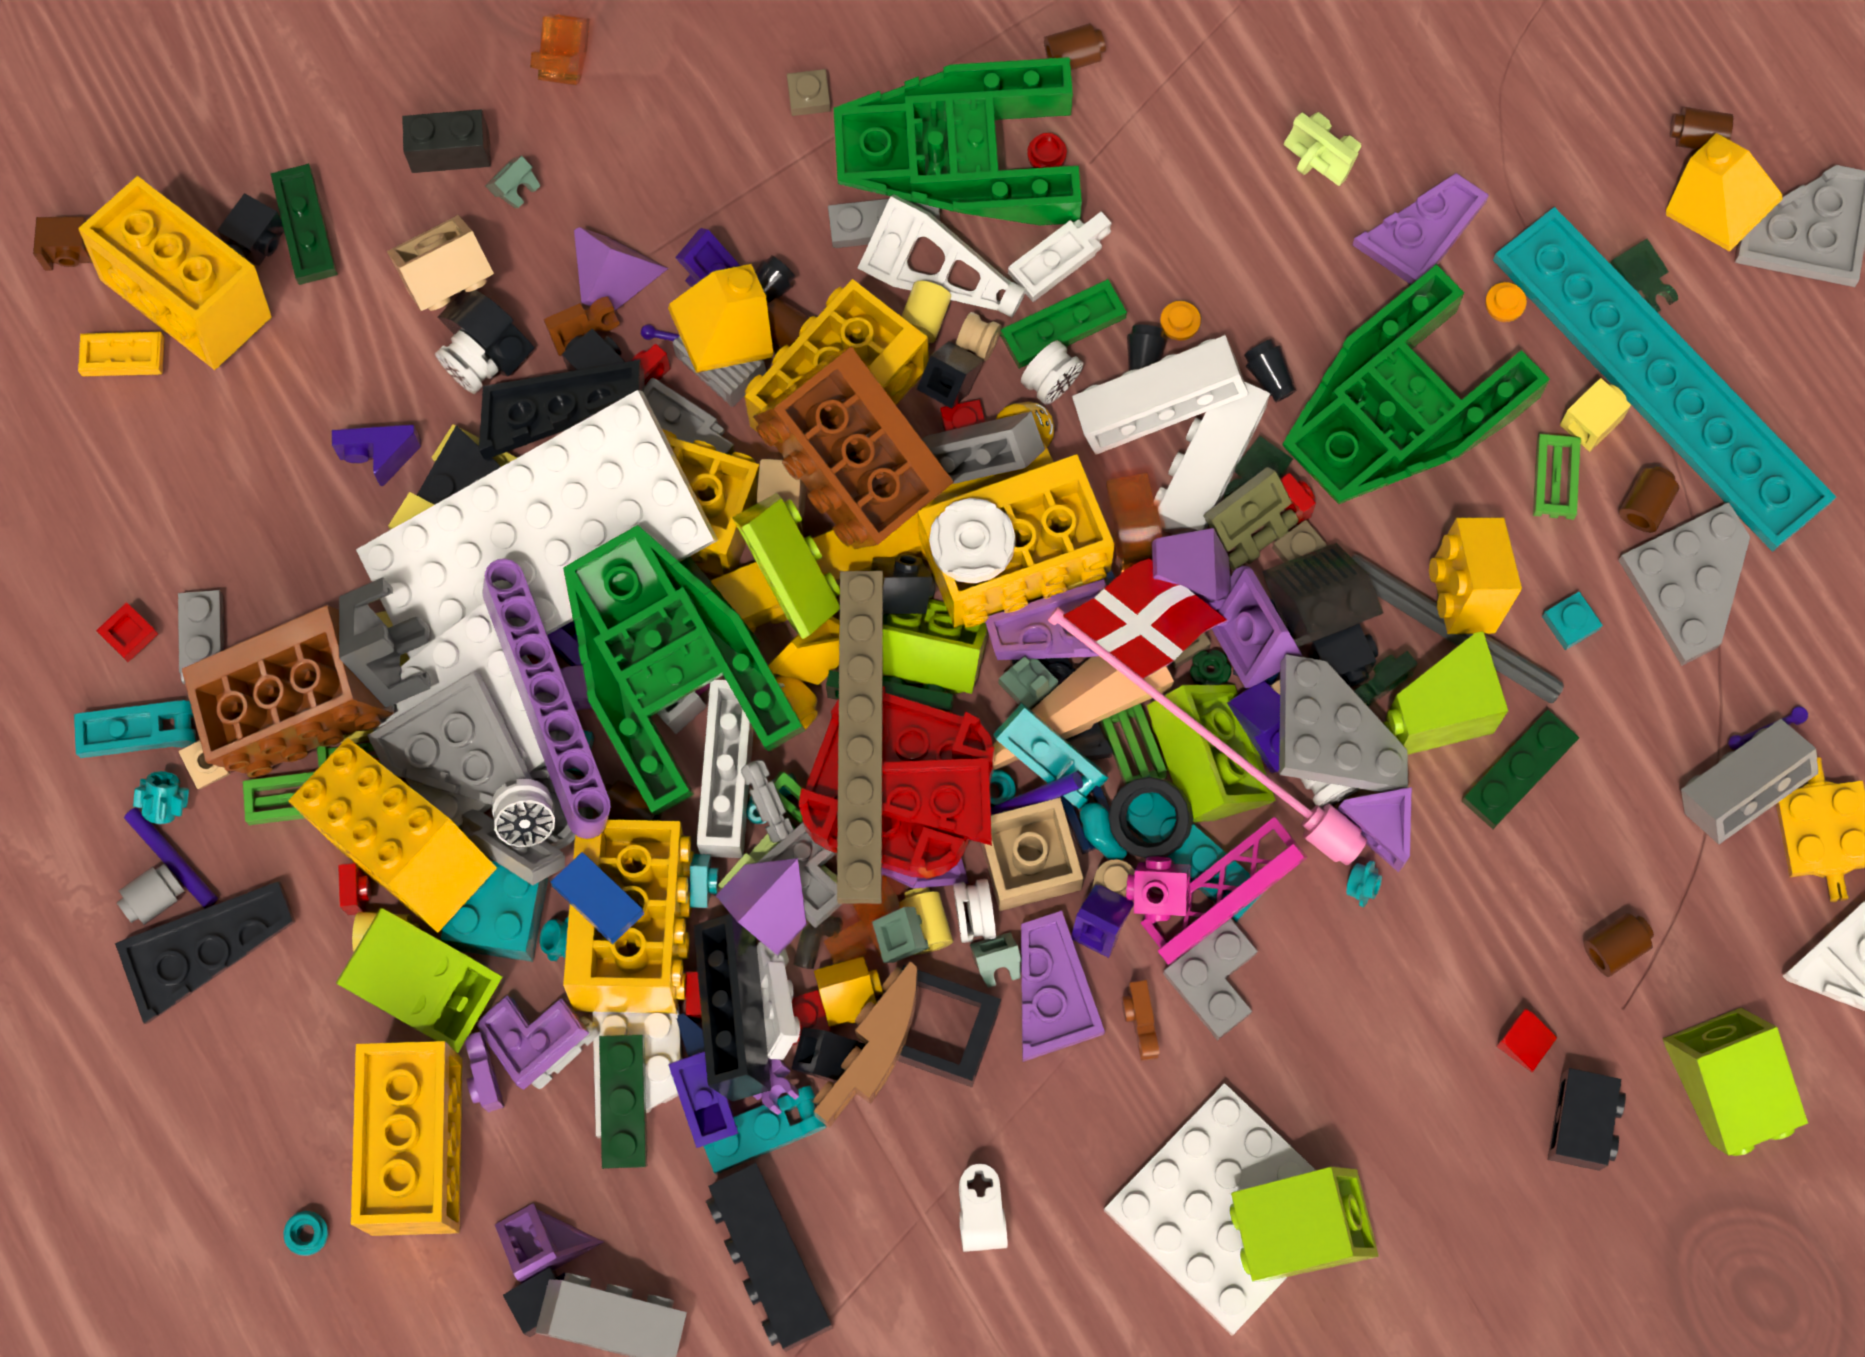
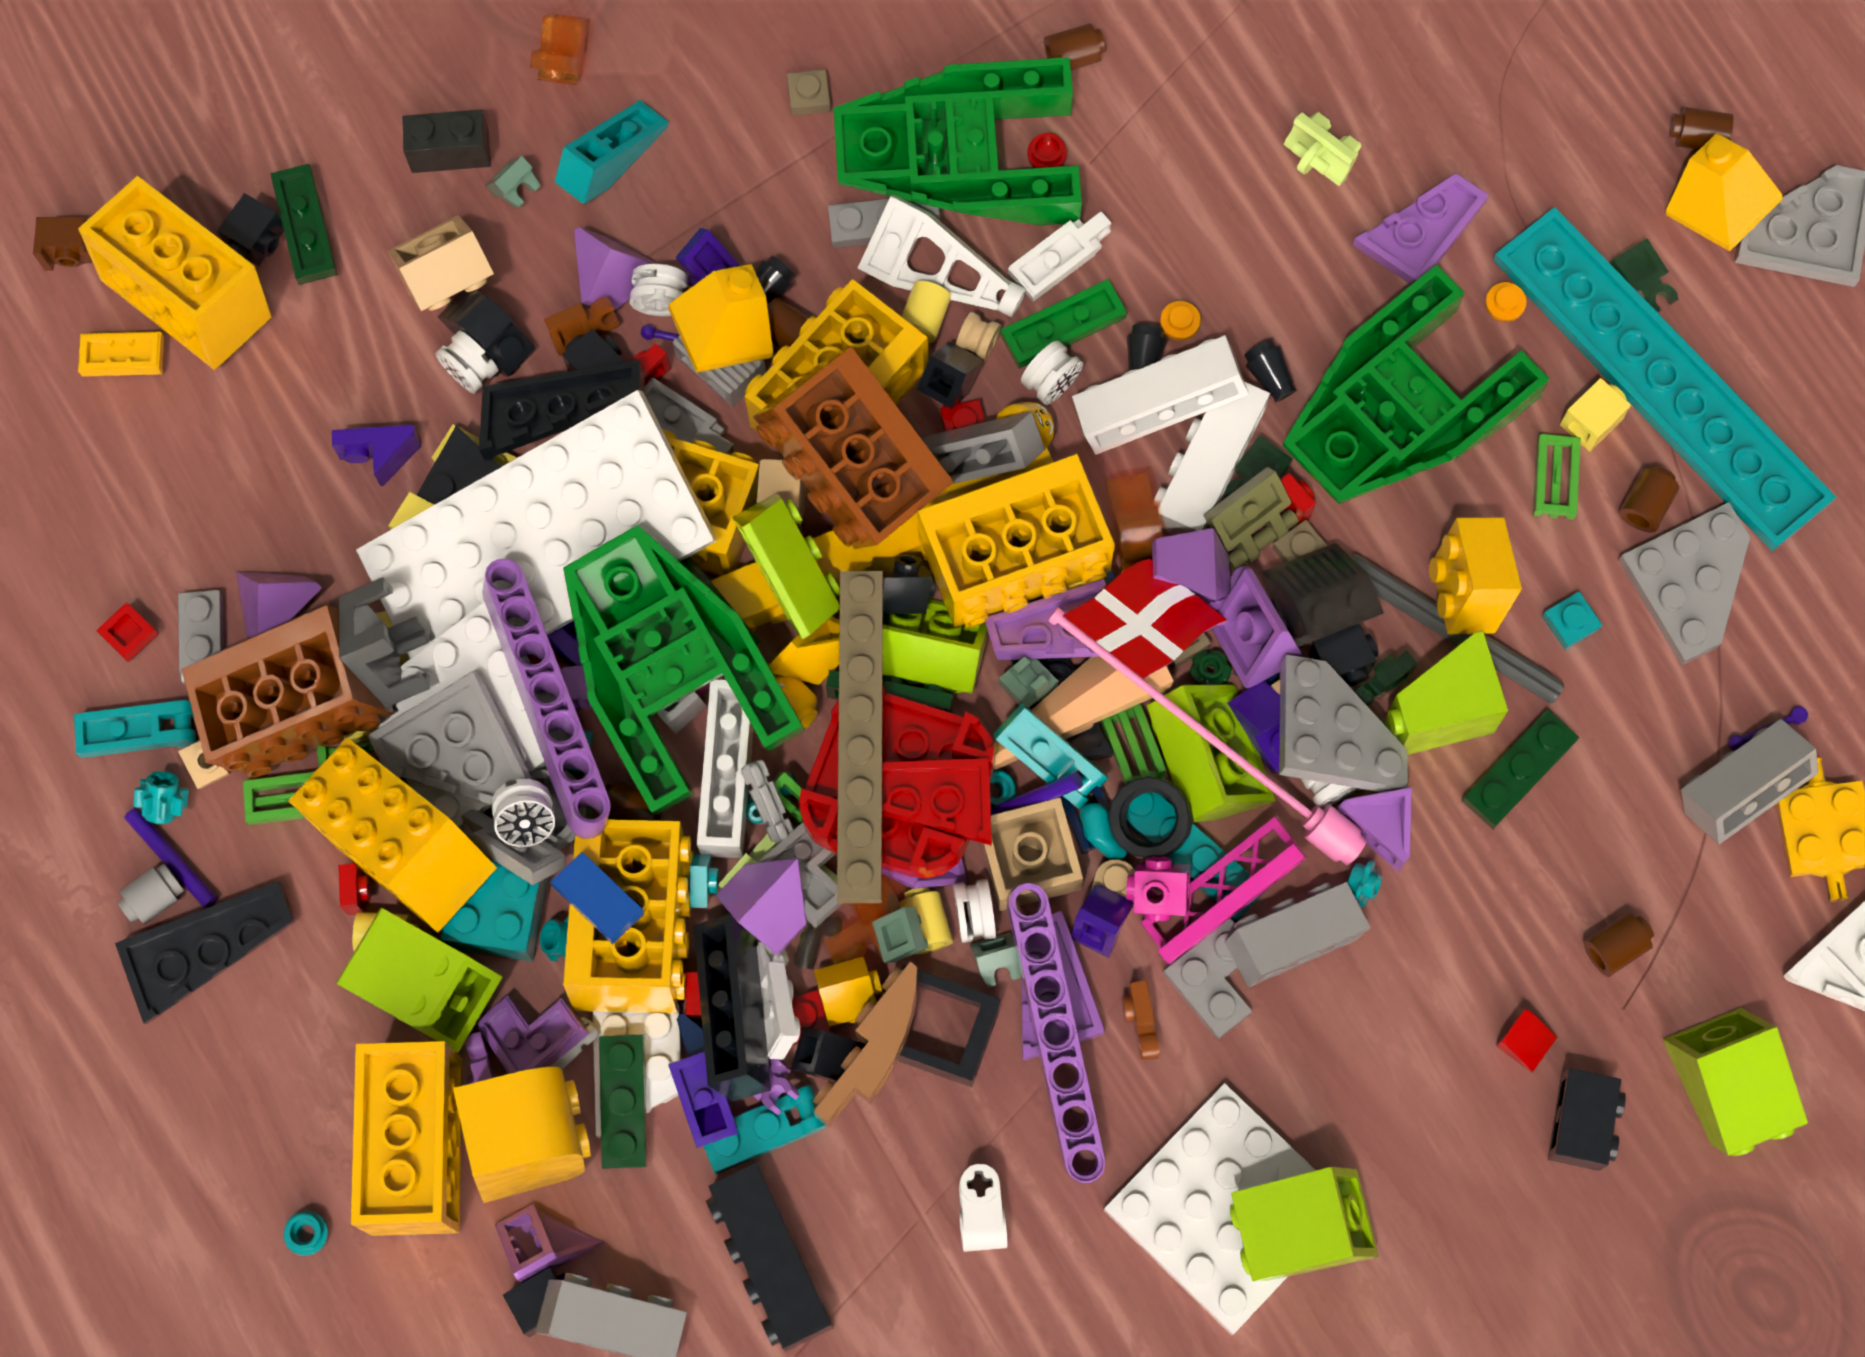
(272, 599): none -> medium lavender slope
(522, 1131): none -> yellow brick
(608, 151): none -> teal slope
(656, 288): none -> white wheel
(965, 551): white tile -> none
(1068, 1050): none -> medium lavender beam
(1296, 932): none -> light grey brick

